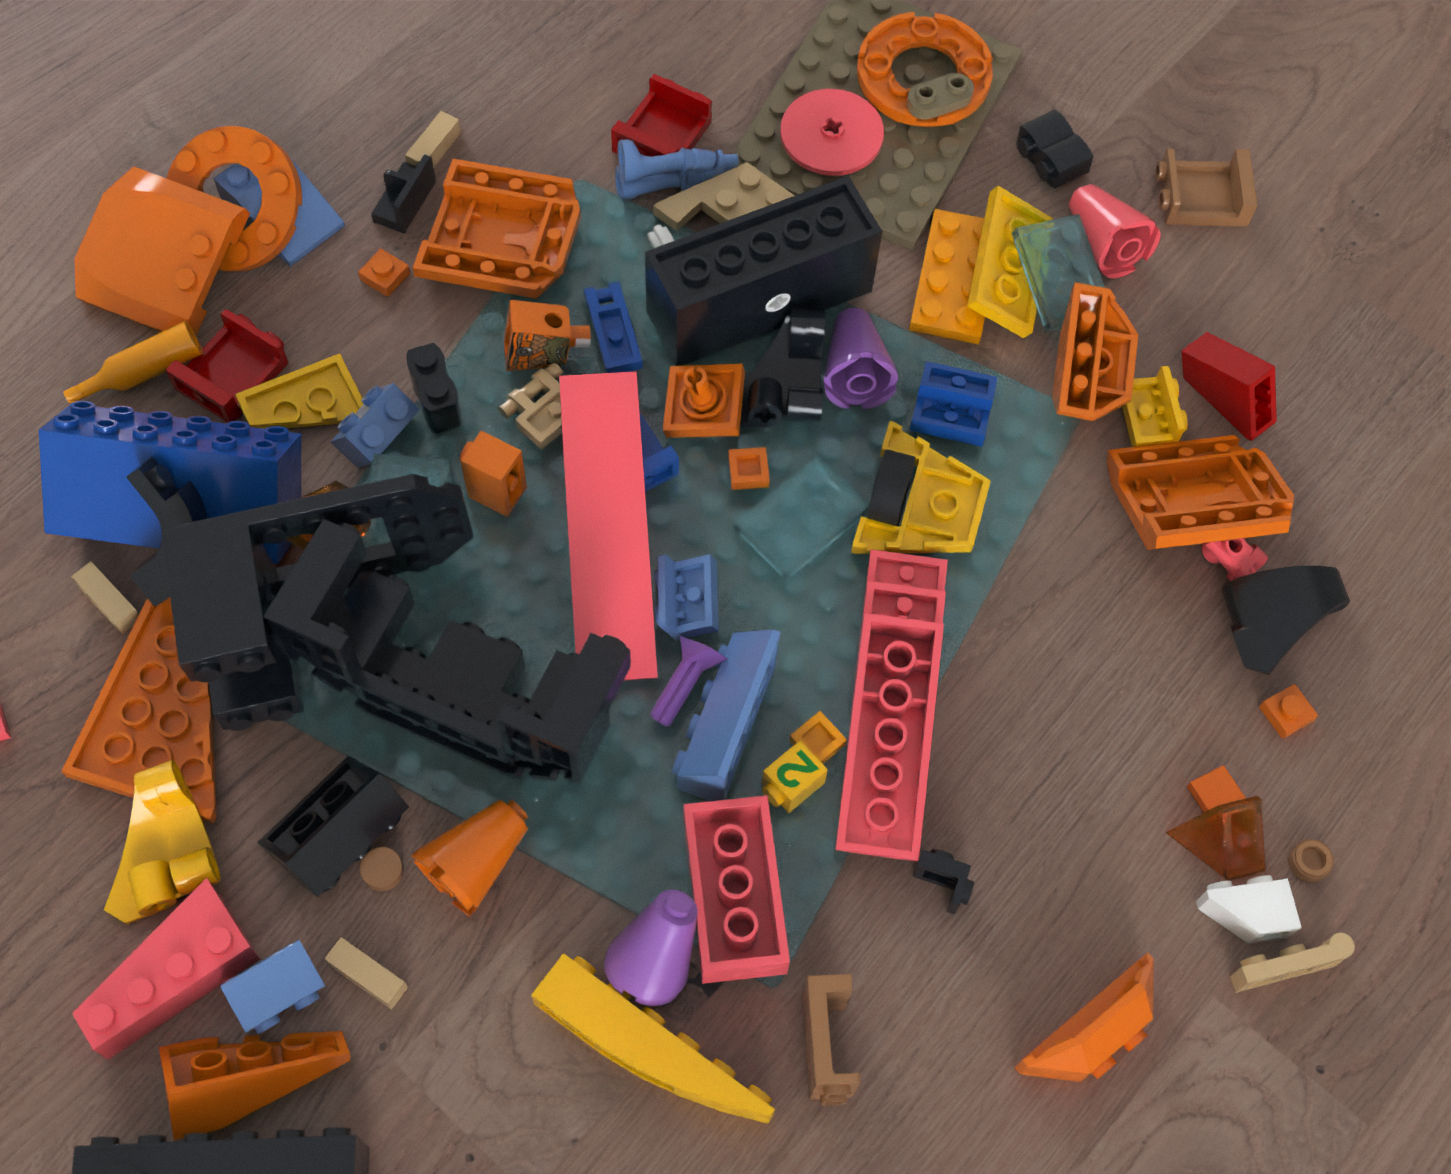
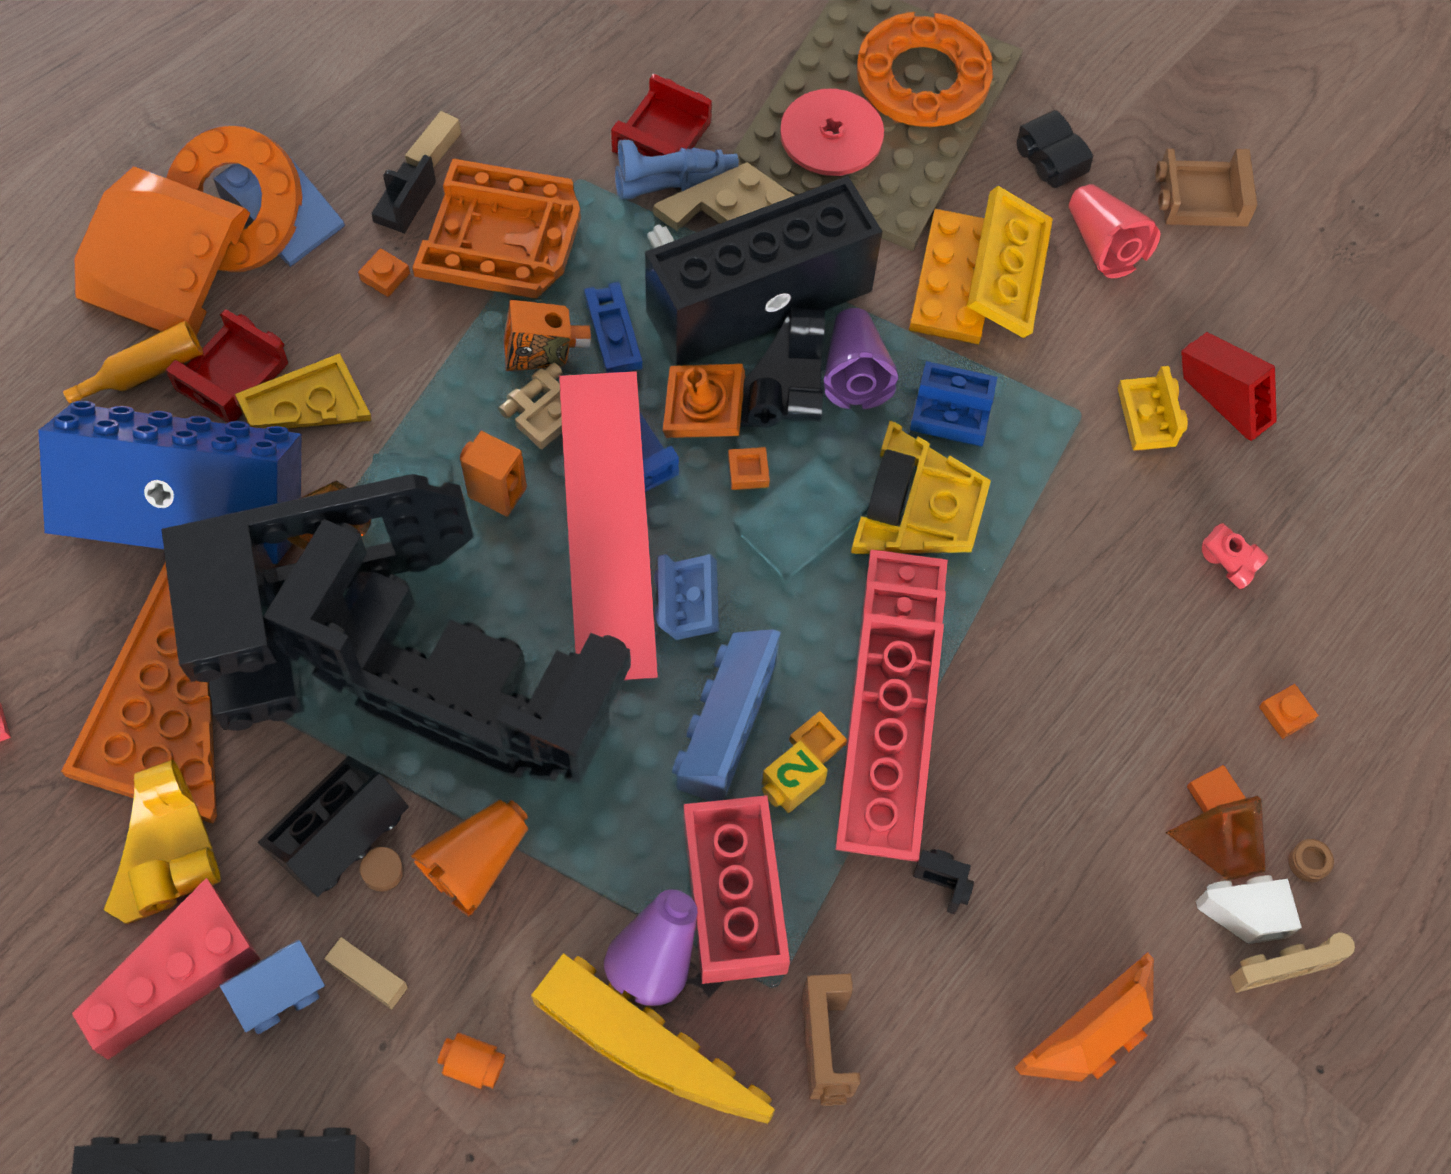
(106, 597): tan piece -> none
(172, 507): black arch -> none
(221, 1083): orange wedge -> none
(374, 424): medium blue brick -> none
(434, 388): black brick -> none
(471, 1061): none -> orange brick
(695, 660): medium lavender piece -> none
(944, 96): dark tan plate -> none
(1053, 259): clear light blue plate -> none
(1094, 355): orange wedge -> none
(1199, 491): orange wedge -> none
(1278, 607): black panel -> none

